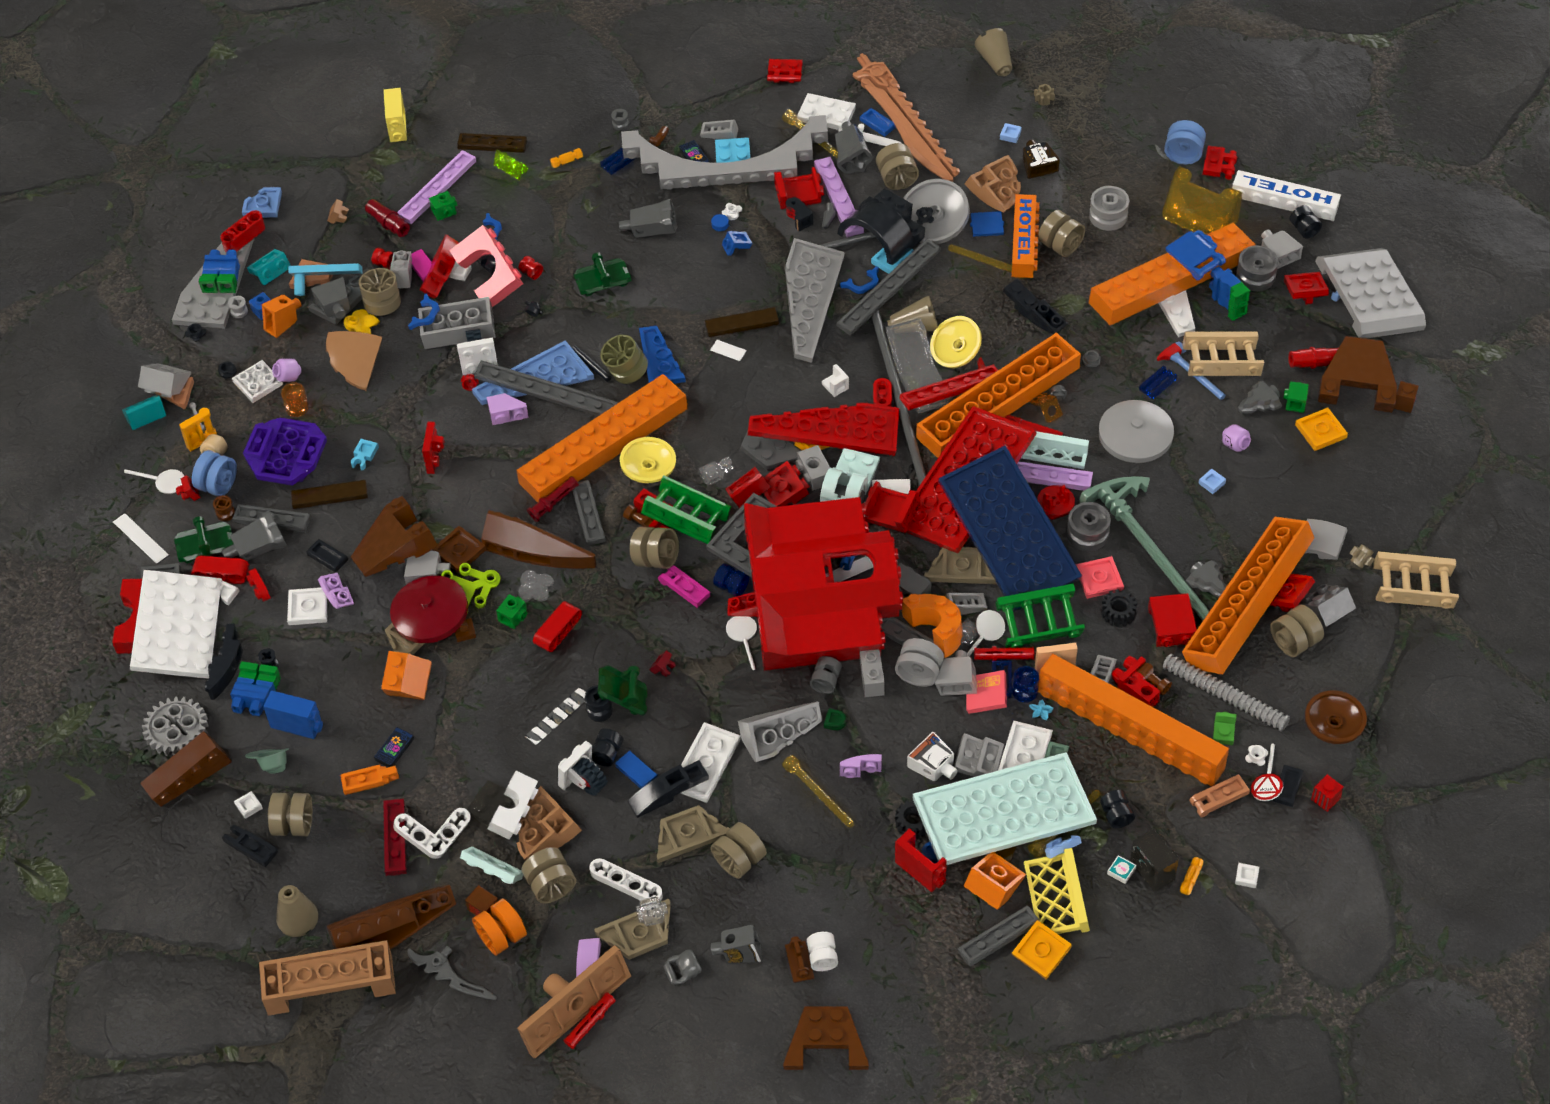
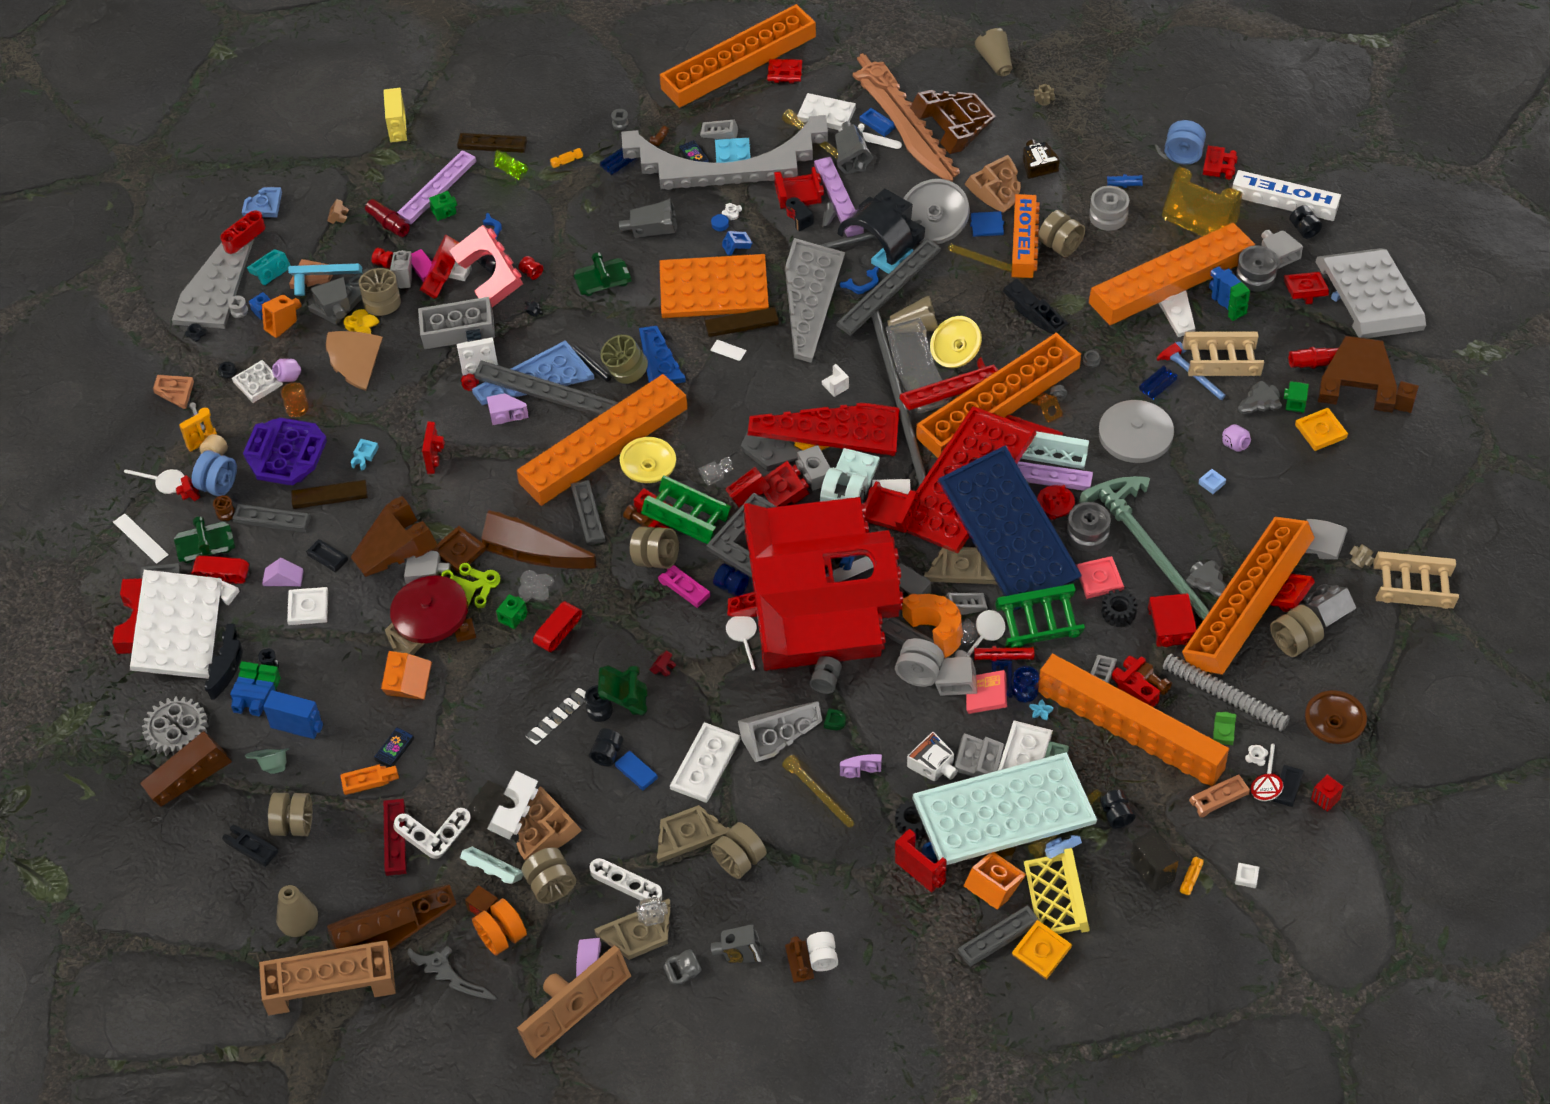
(144, 412): teal slope -> none
(162, 379): light grey slope -> none
(218, 271): hips -> none
(248, 804): white tile -> none
(255, 580): red plate -> none
(256, 539): dark grey piece -> none
(283, 574): none -> lavender slope
(334, 591): lavender slope -> none
(430, 318): blue helmet -> none
(545, 504): dark red pin -> none
(581, 771): plate -> none
(595, 1013): red pin -> none
(664, 787): black slope -> none
(713, 285): none -> orange plate
(737, 55): none -> orange brick
(826, 1029): reddish brown wing -> none
(872, 673): light grey brick -> none
(882, 392): red plate -> none
(897, 166): dark tan wheel -> none
(924, 211): black plate -> none
(959, 115): none -> reddish brown wedge
(1010, 133): light blue plate -> none
(1065, 651): light nougat tile -> none
(1121, 869): tile -> none
(1124, 181): none -> blue pin
(1193, 250): blue piece -> none

